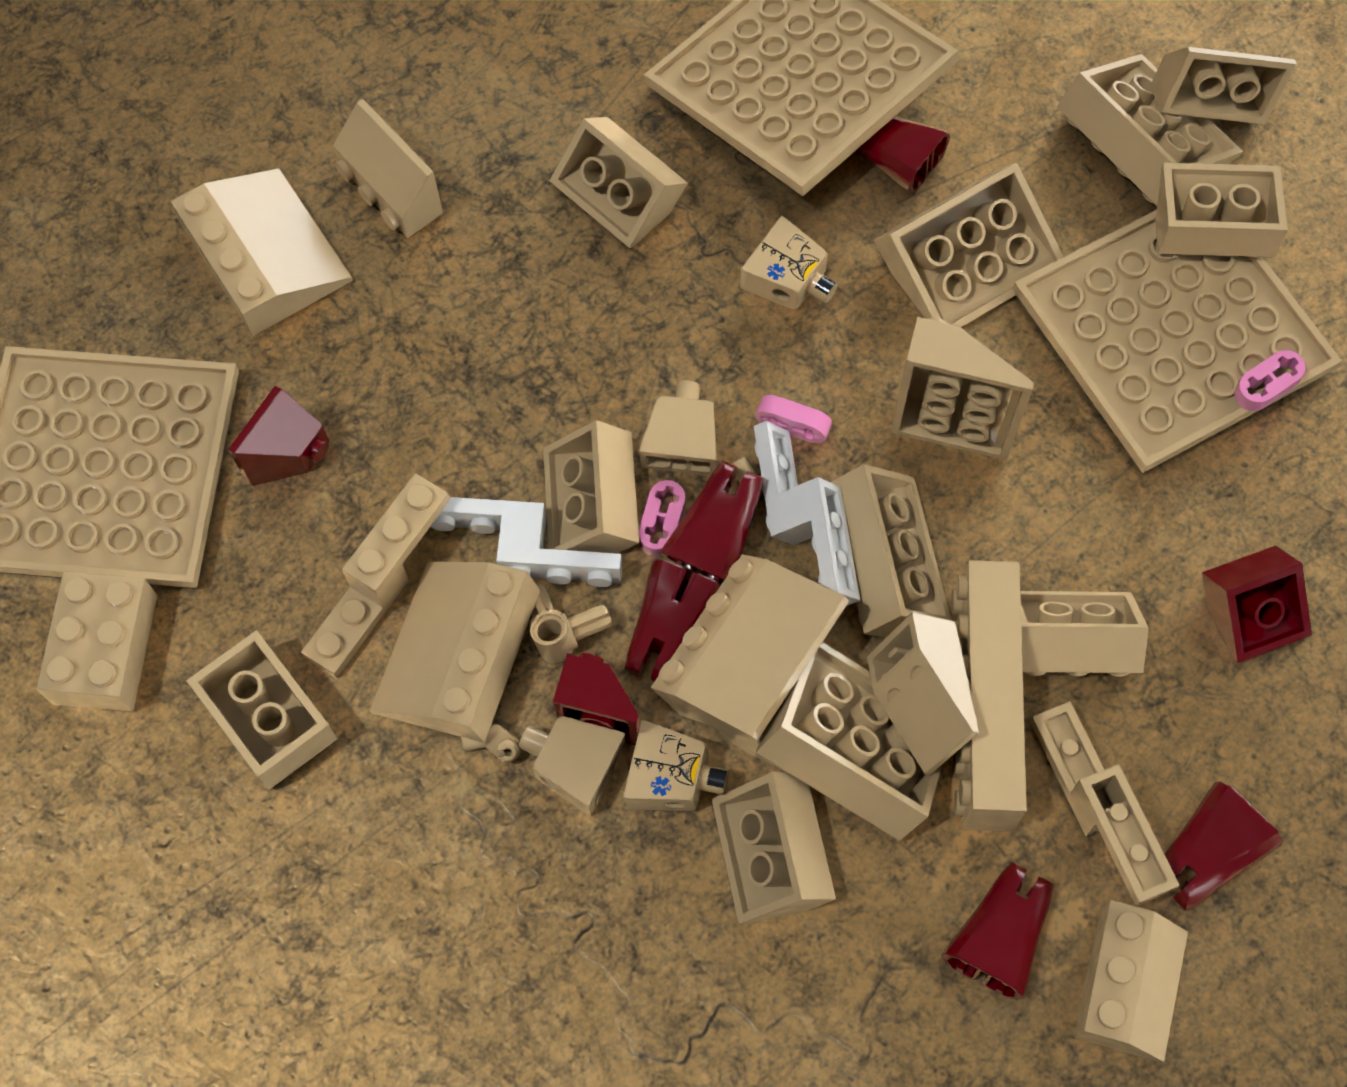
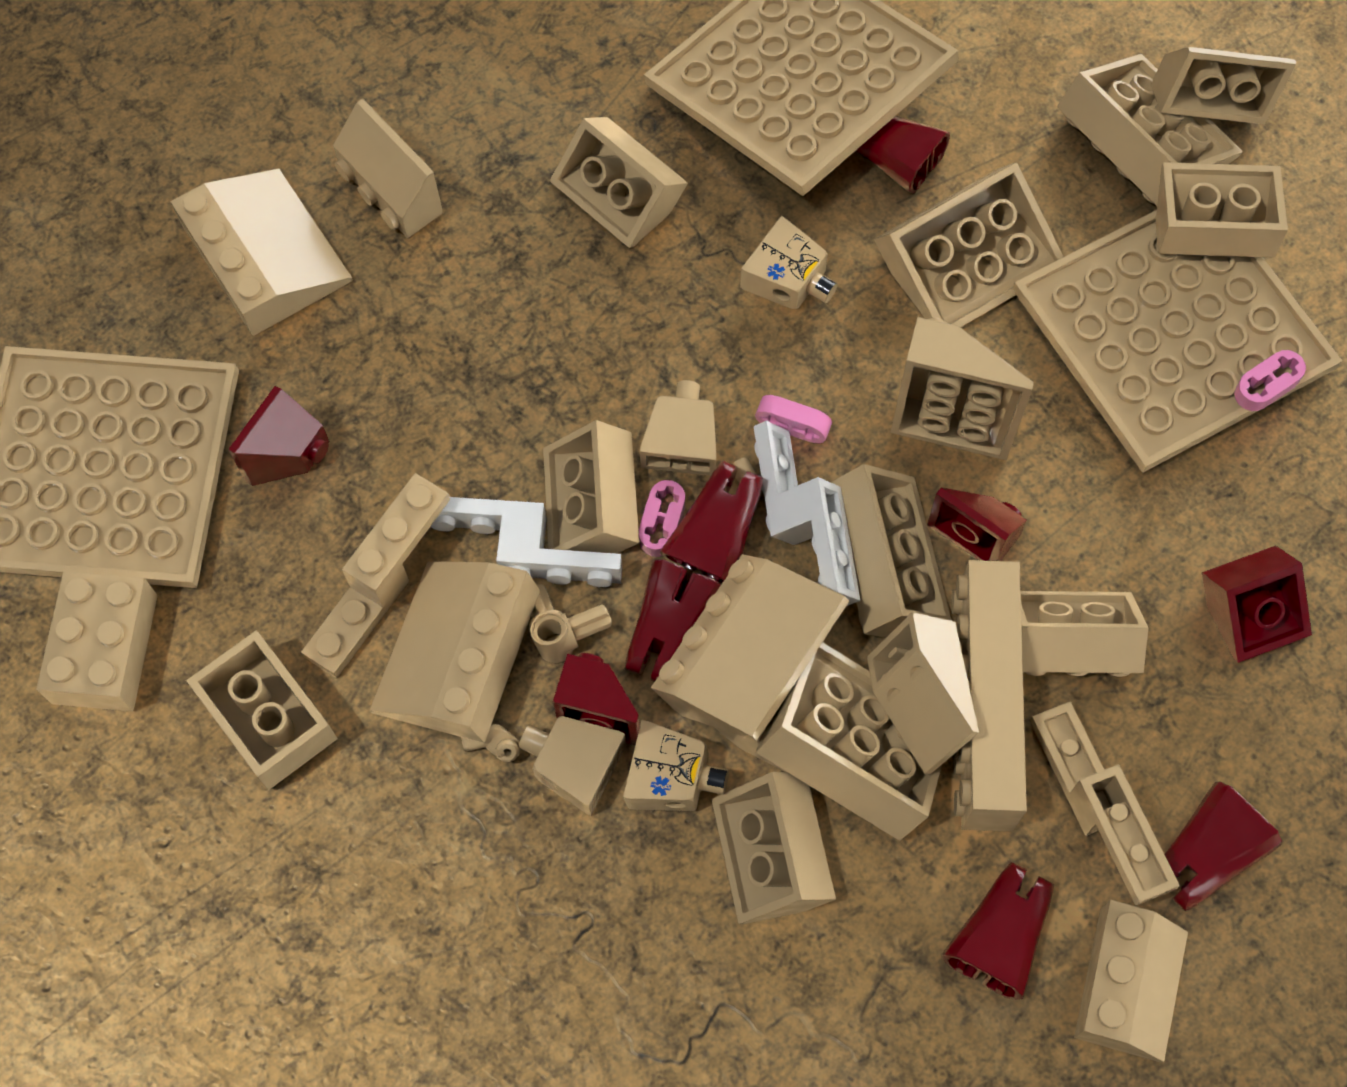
(976, 523): none -> dark red slope

